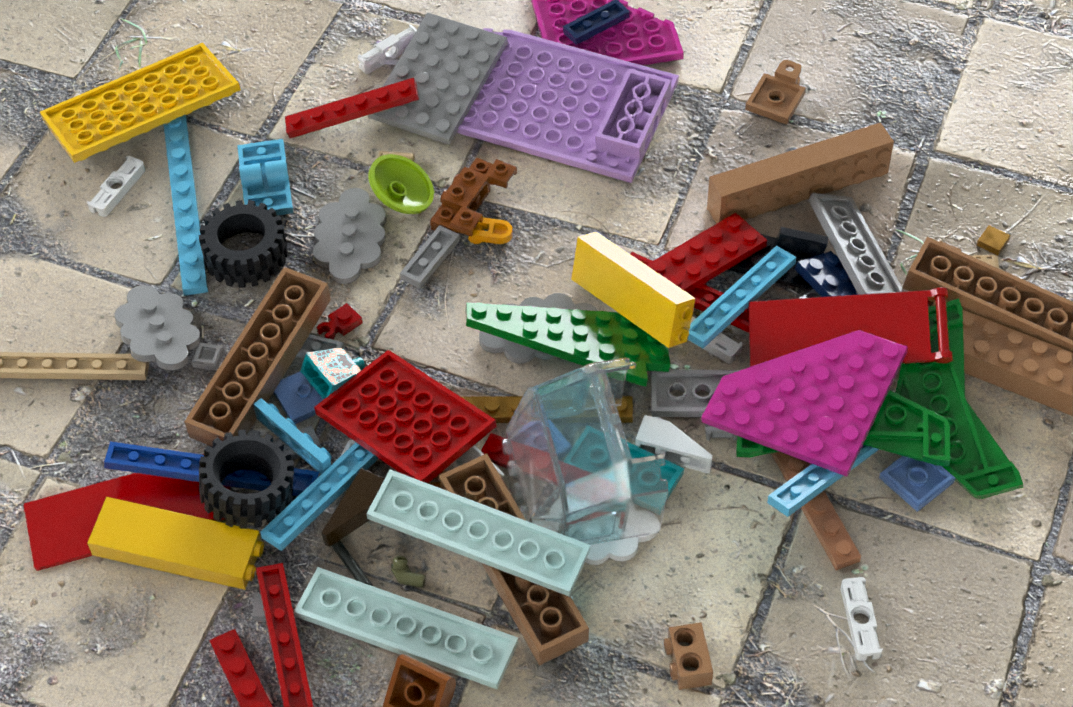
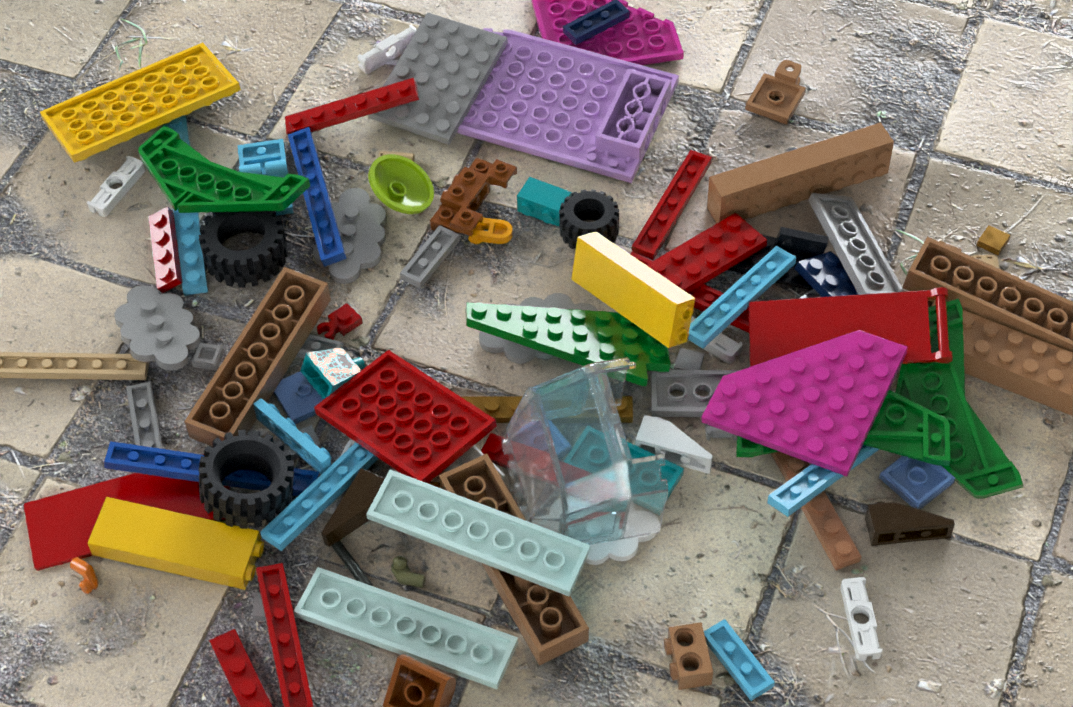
(86, 570): none -> orange arm
(144, 415): none -> light grey tile
(165, 250): none -> plate
(200, 185): none -> green wing
(317, 198): none -> blue plate
(541, 200): none -> teal brick
(588, 206): none -> black tyre
(671, 204): none -> red plate
(689, 360): none -> light grey tile
(738, 660): none -> medium azure plate
(902, 524): none -> dark brown slope

